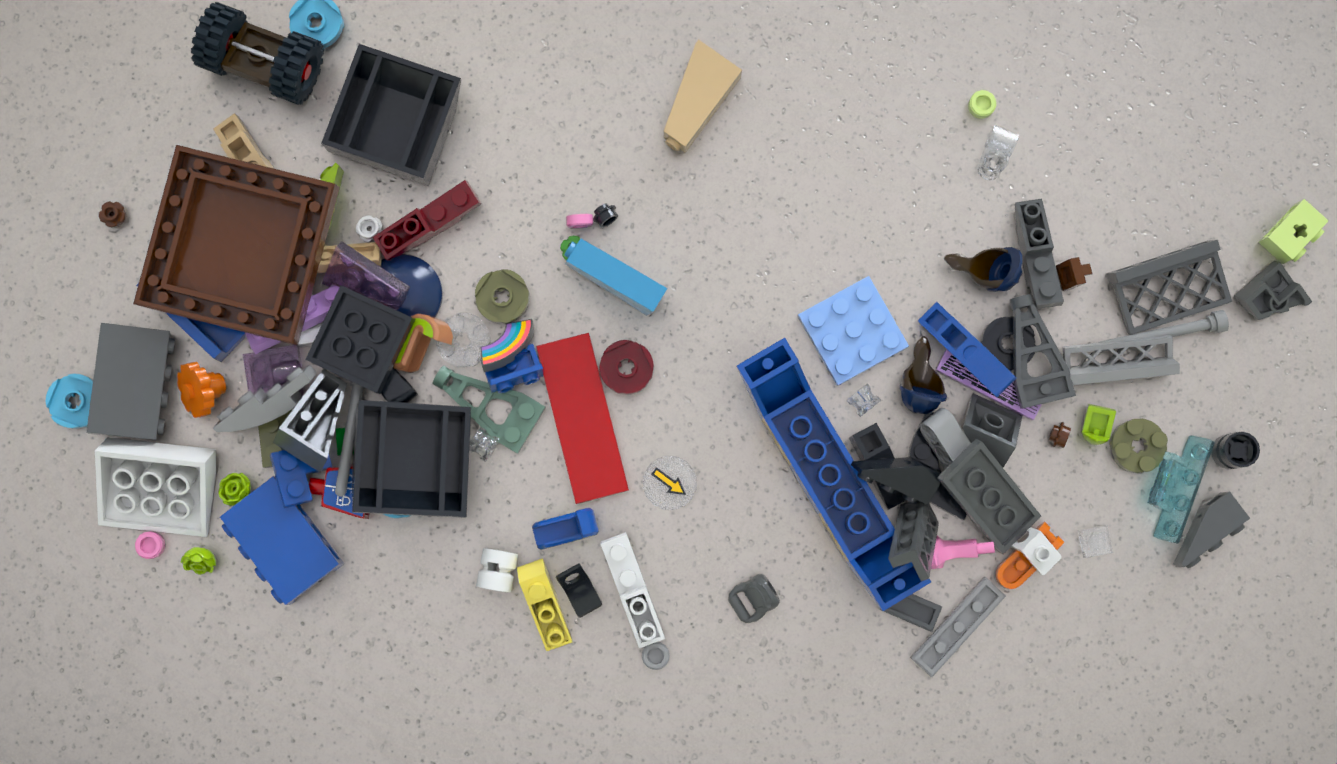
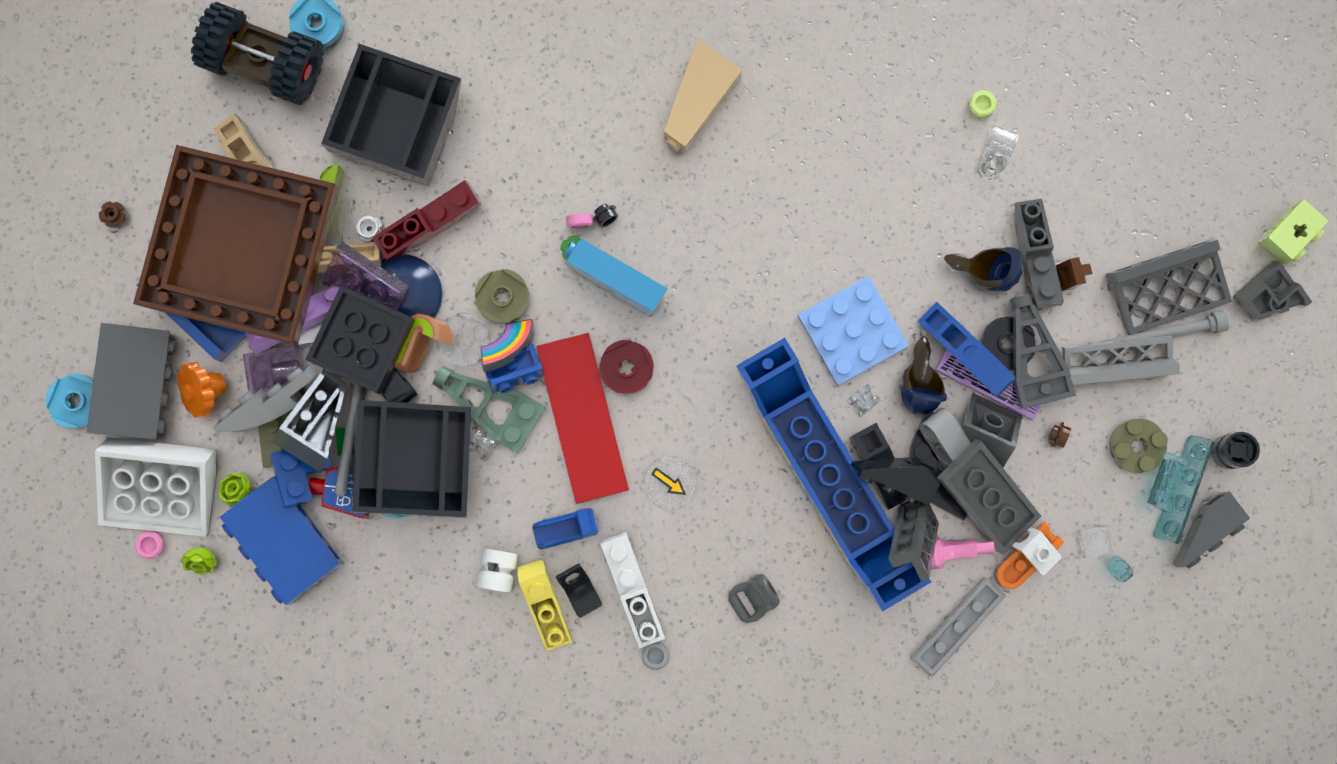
(916, 611): dark grey tile -> none
(1098, 424): lime plate -> none
(1119, 568): none -> clear light blue tile

